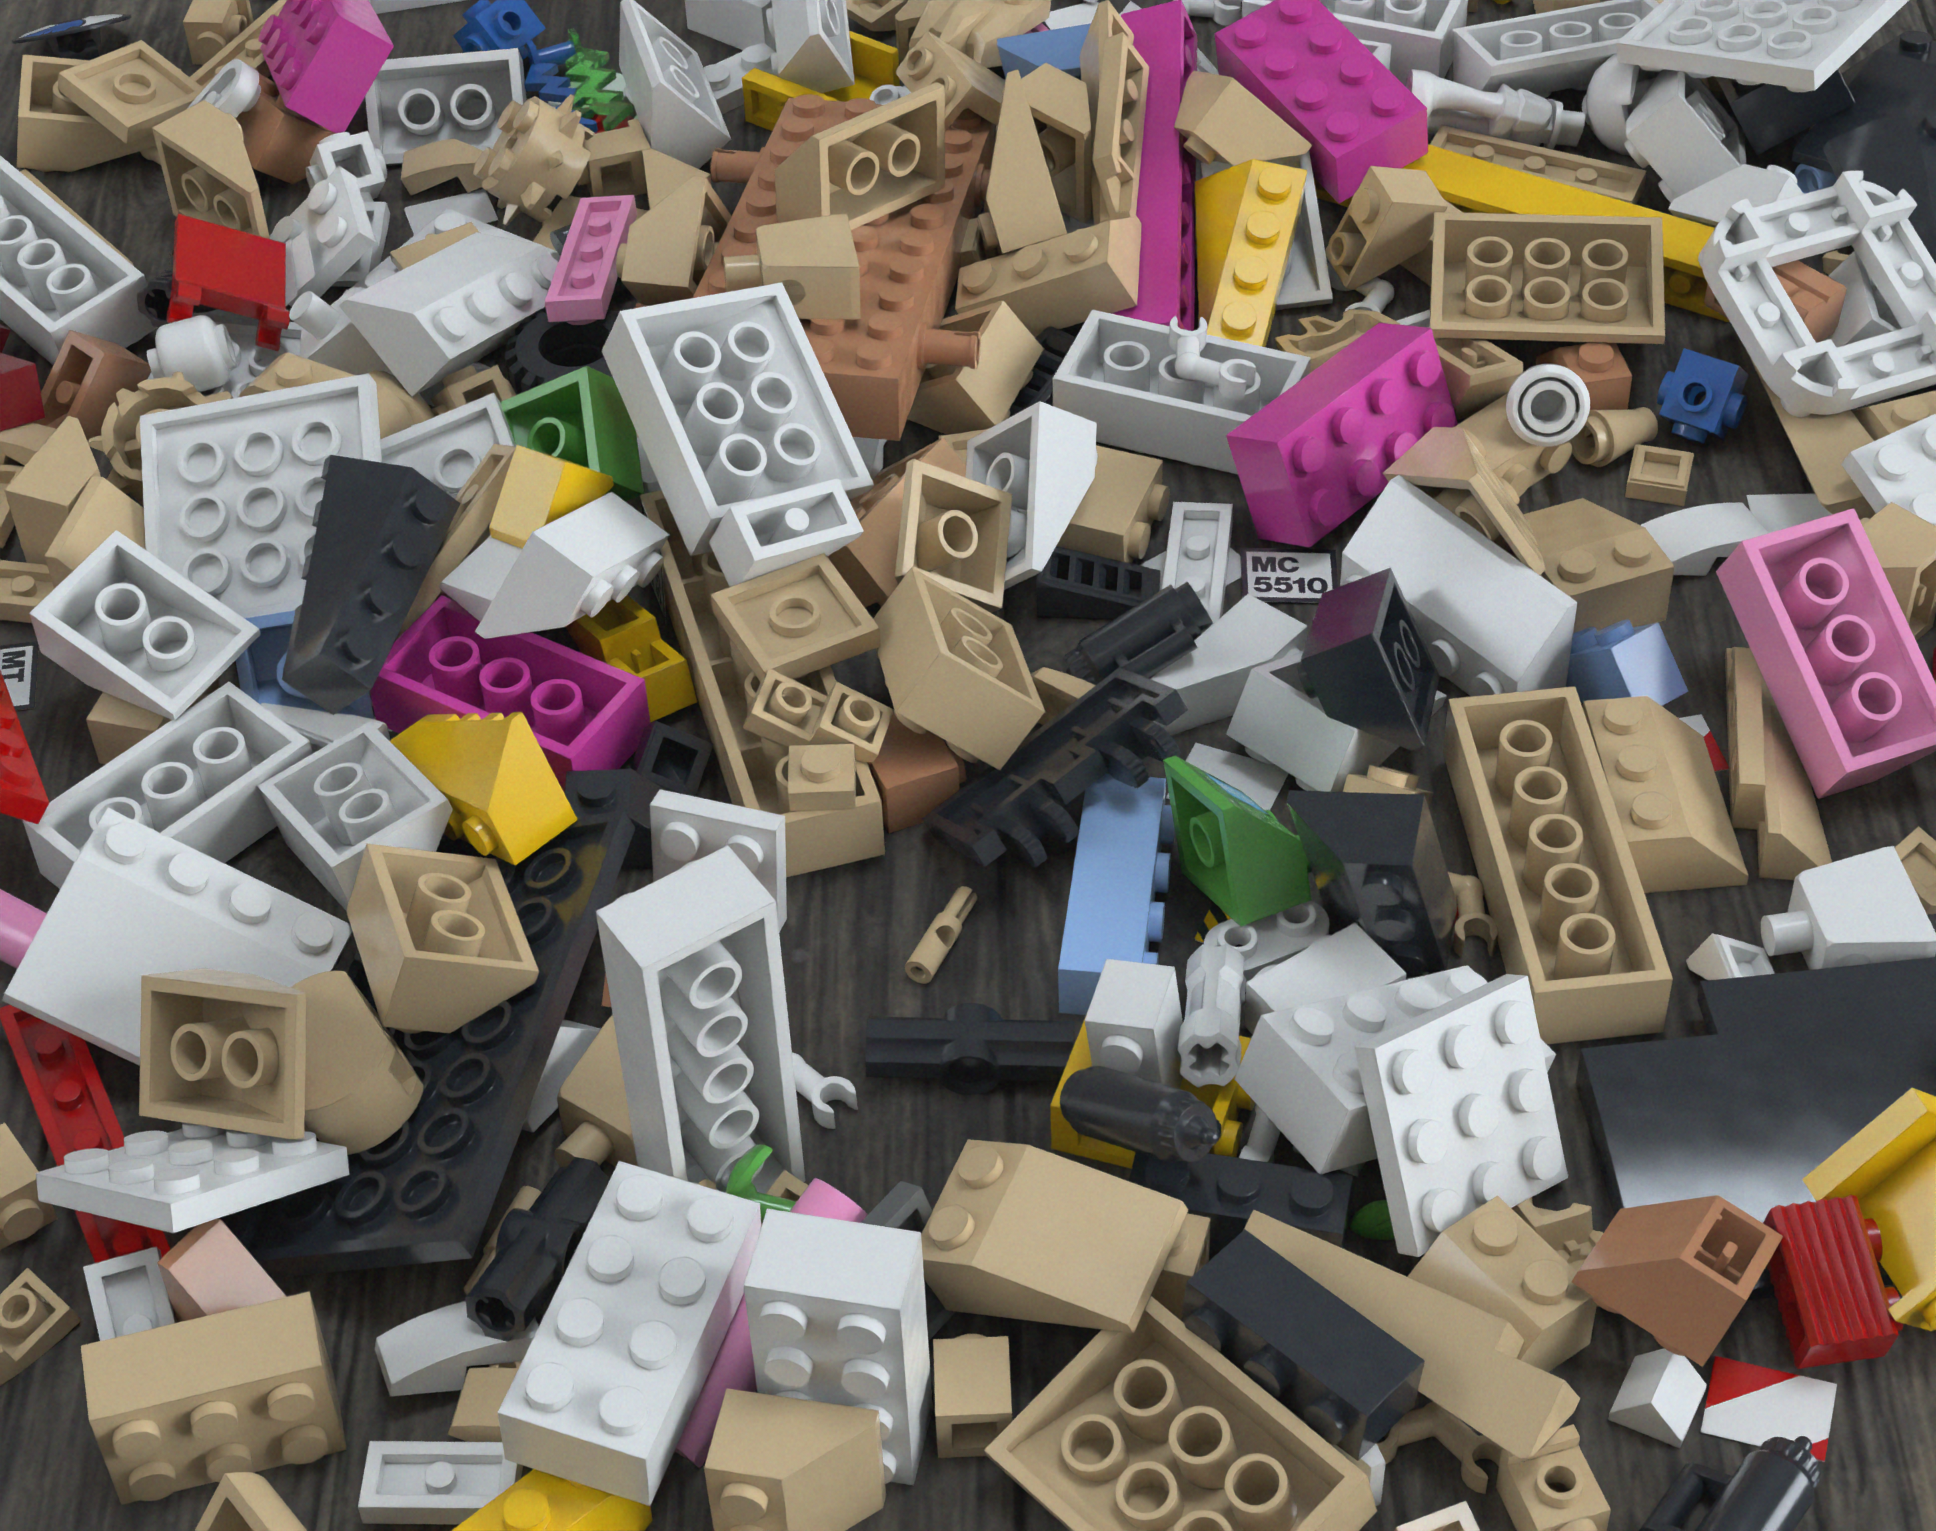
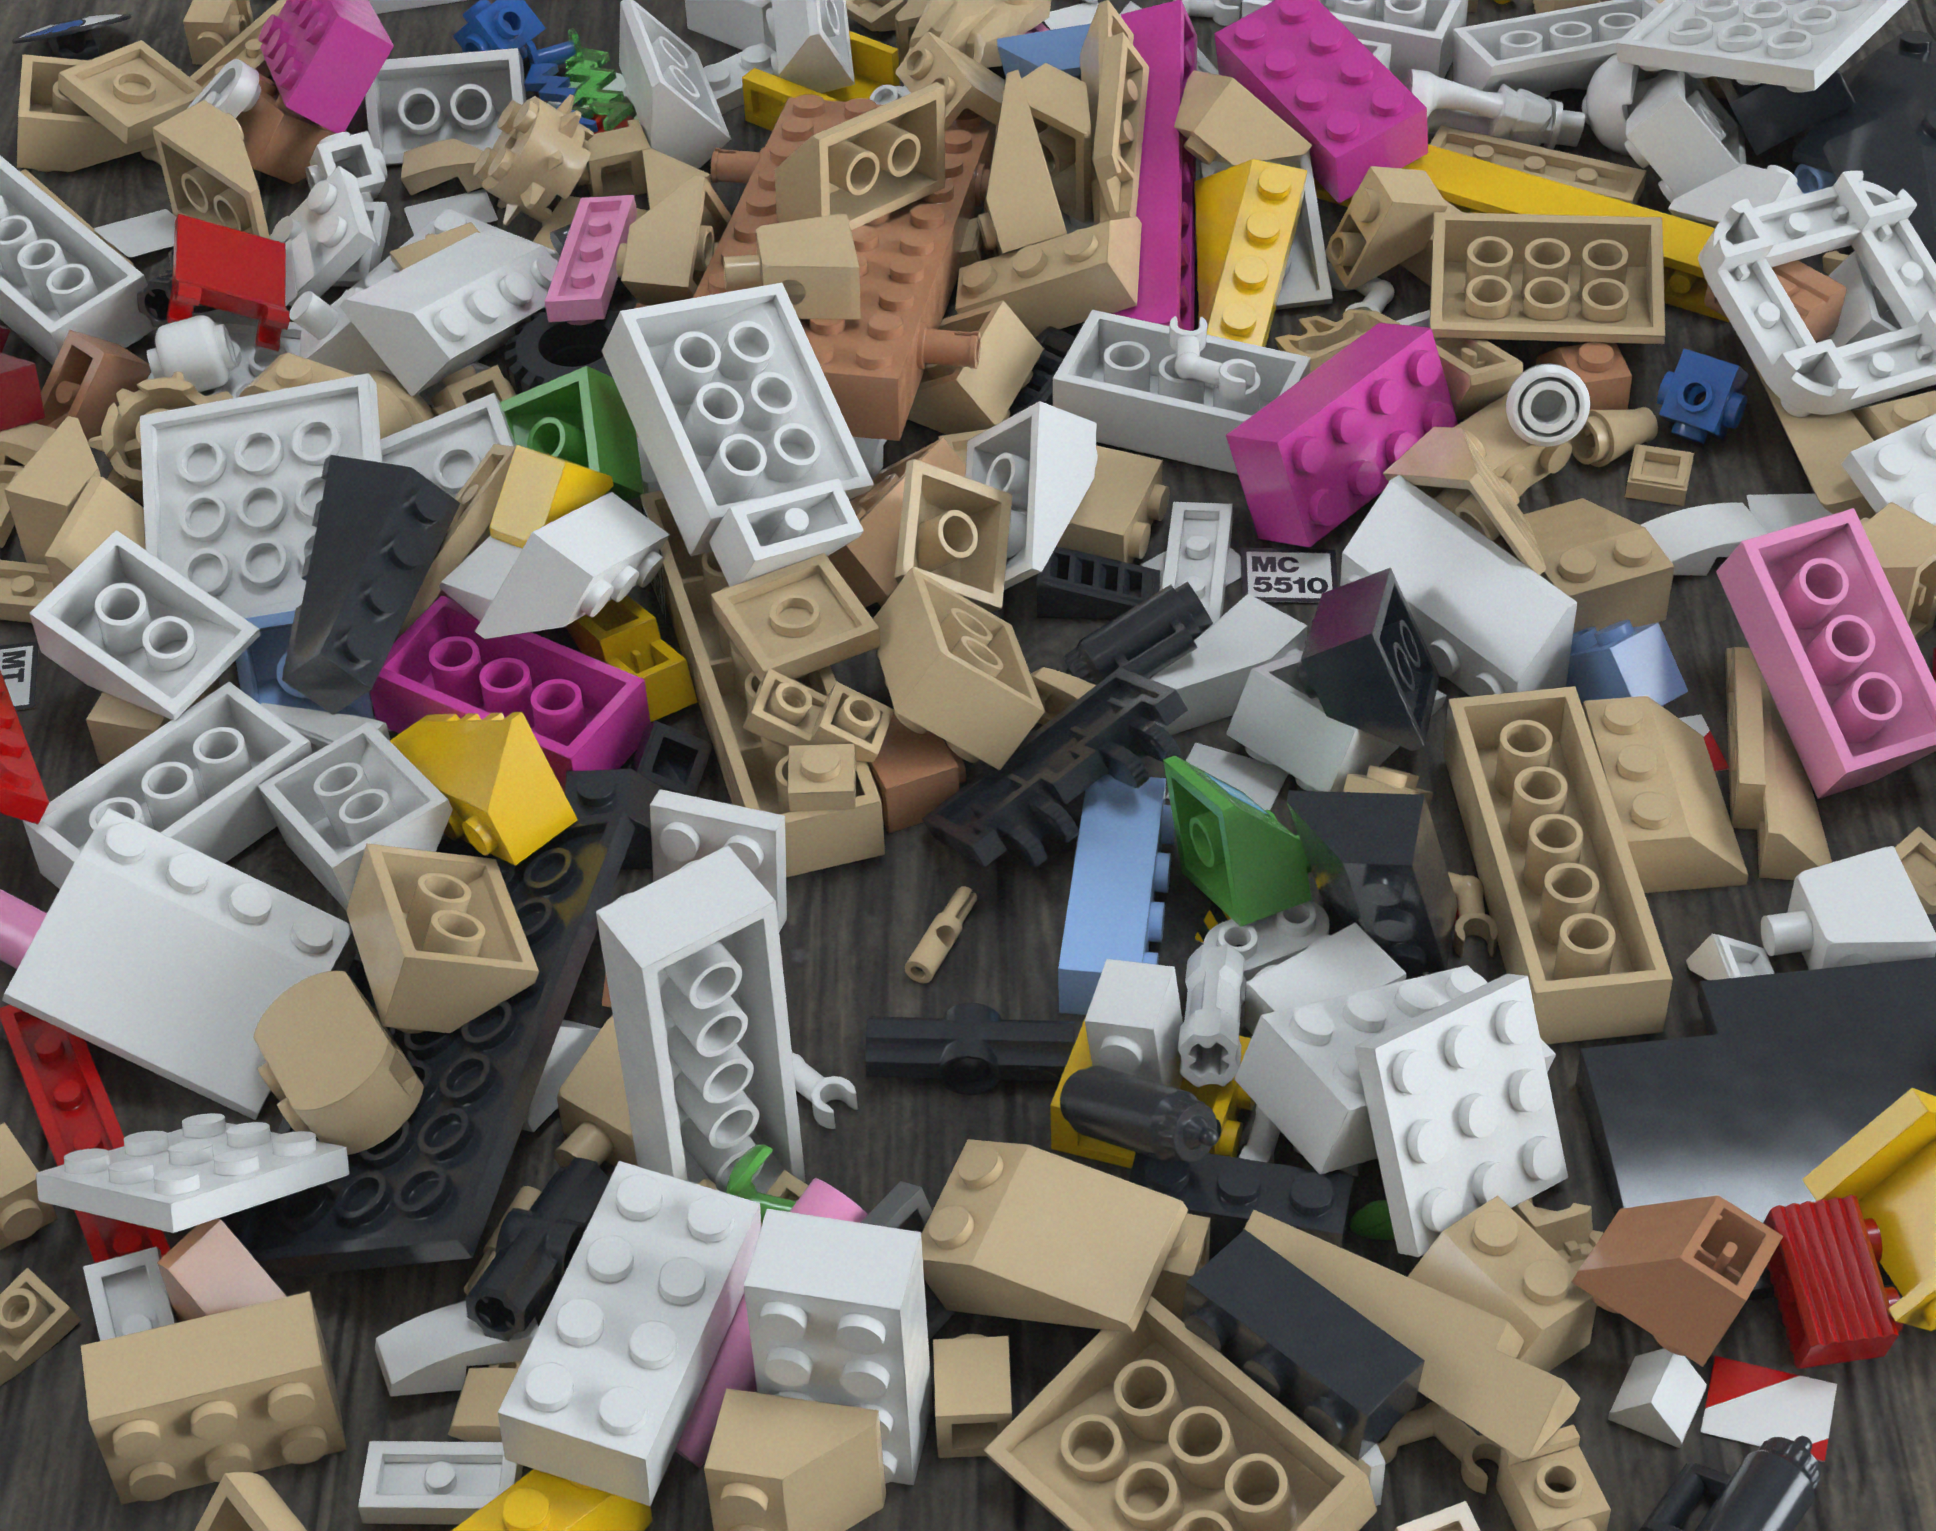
(141, 233): none -> white sticker
(223, 1051): tan slope -> none

